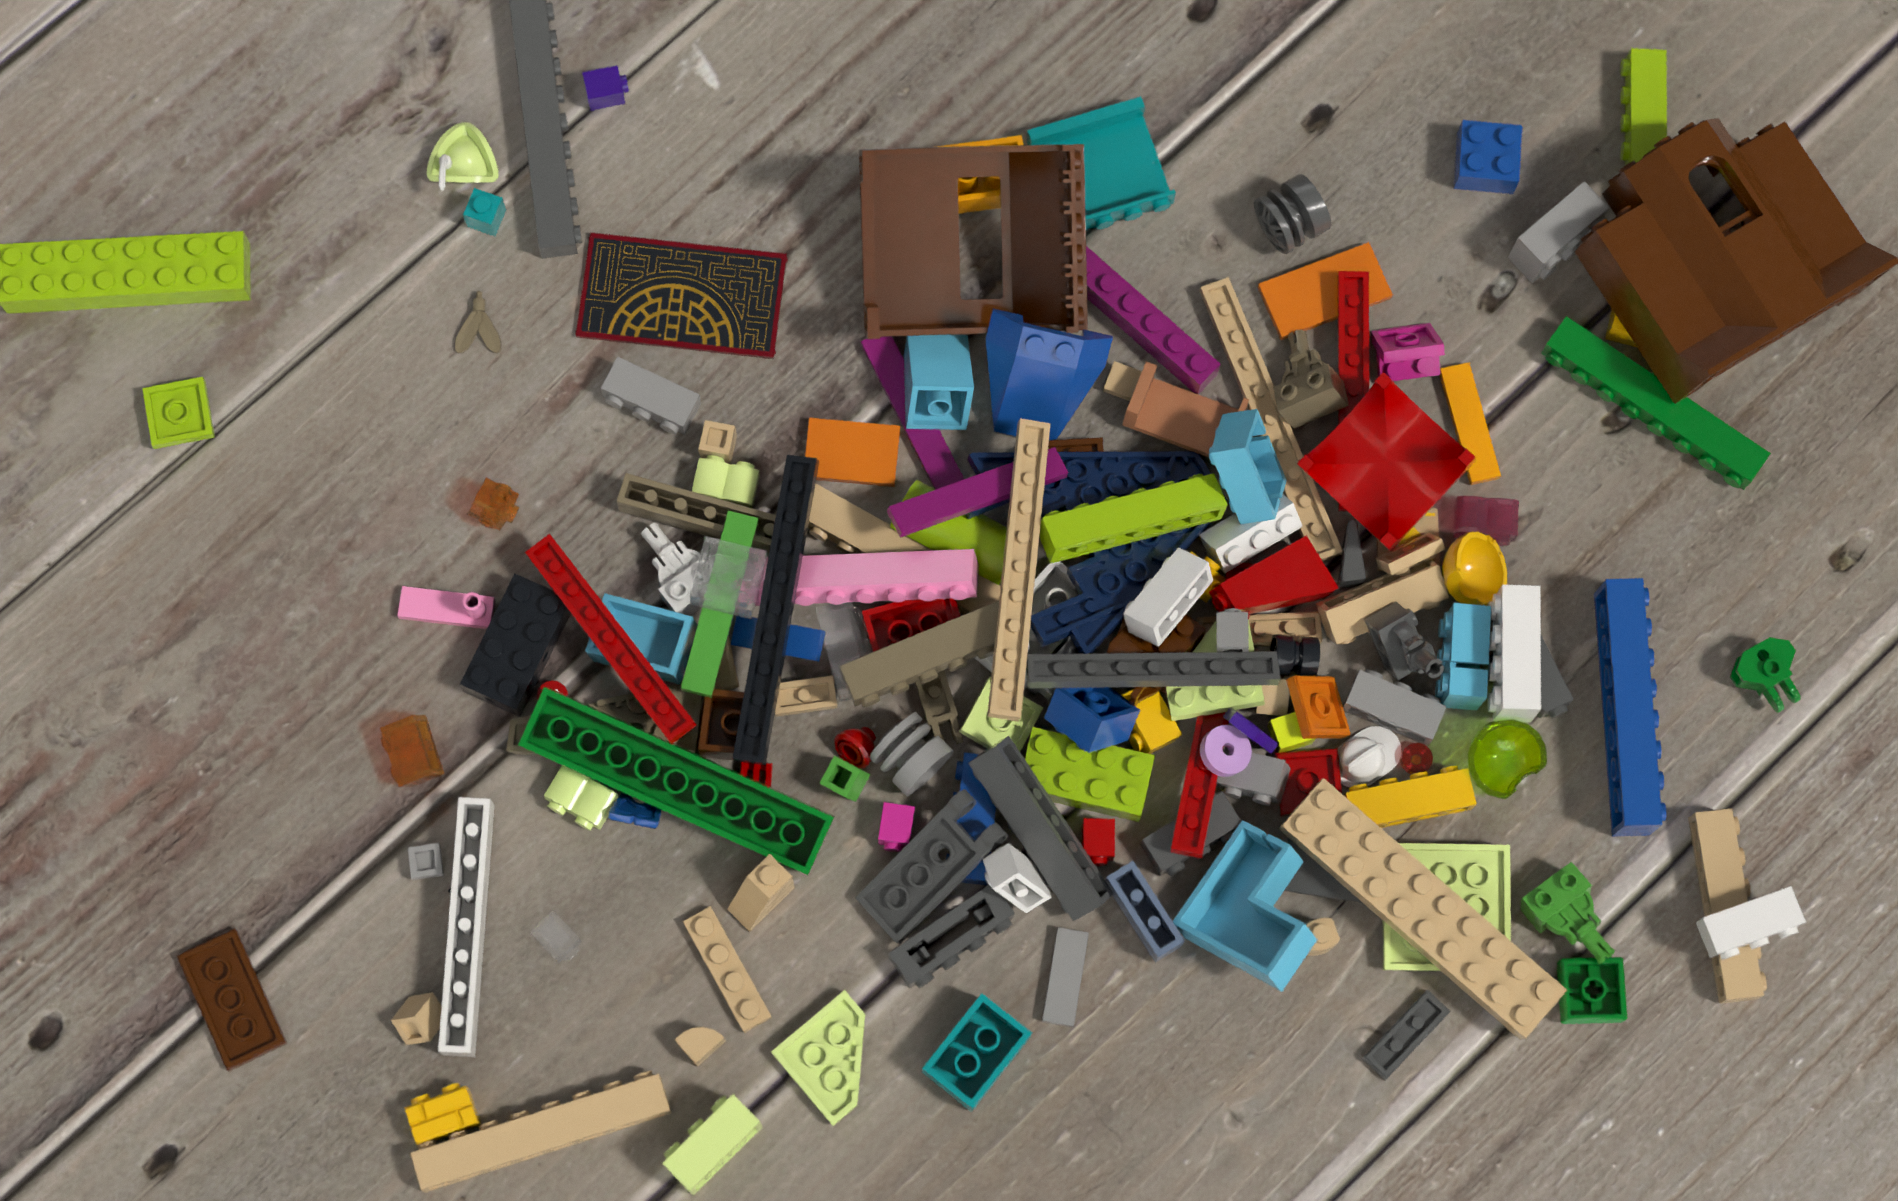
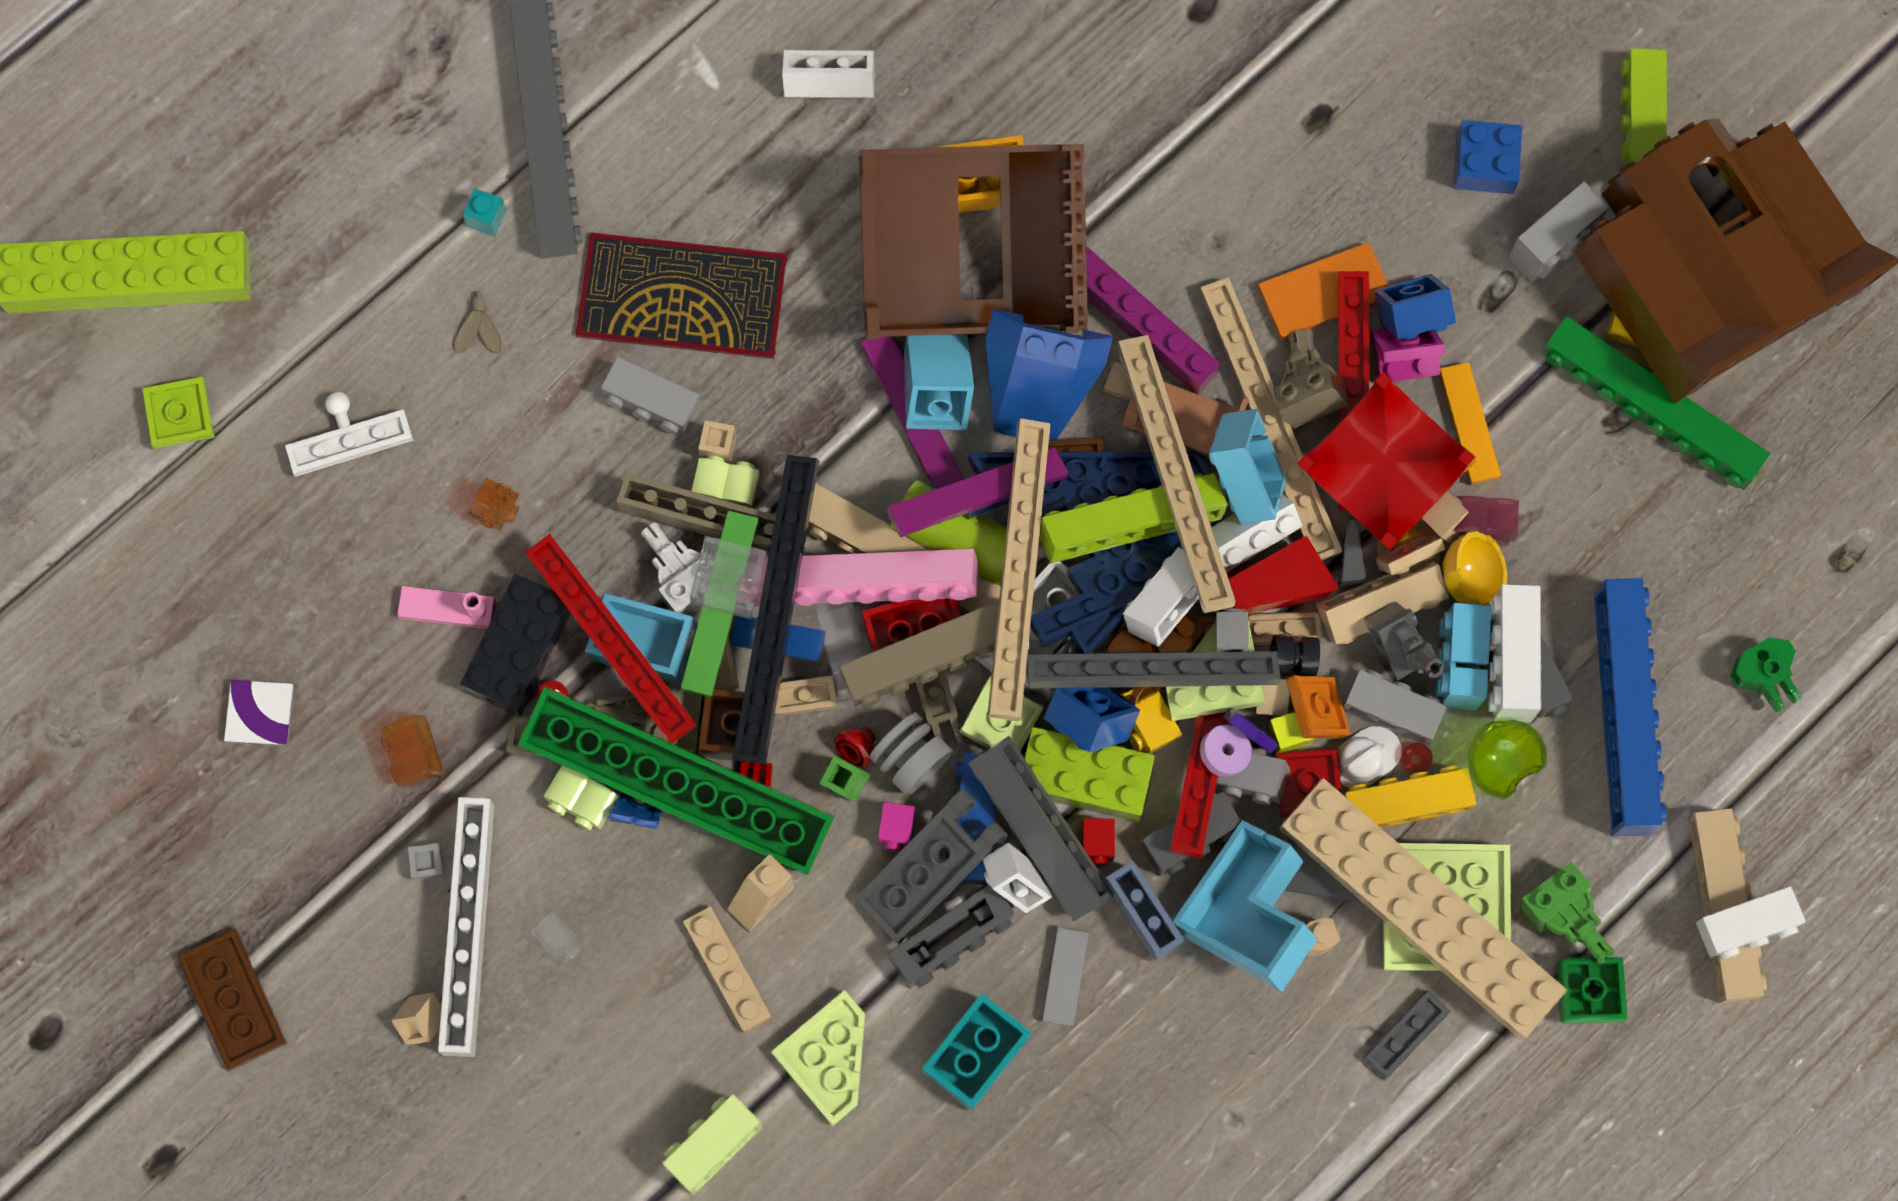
(259, 713): none -> tile
(348, 440): none -> white plate
(442, 1114): yellow brick -> none
(462, 157): yellowish green hat -> none
(540, 1132): tan brick -> none
(605, 87): dark purple brick -> none
(699, 1043): tan brick -> none
(828, 73): none -> white brick
(854, 451): orange tile -> none
(1119, 162): teal panel -> none
(1176, 474): none -> tan plate
(1292, 214): dark grey wheel -> none
(1415, 307): none -> blue brick
(1446, 516): none -> tan panel

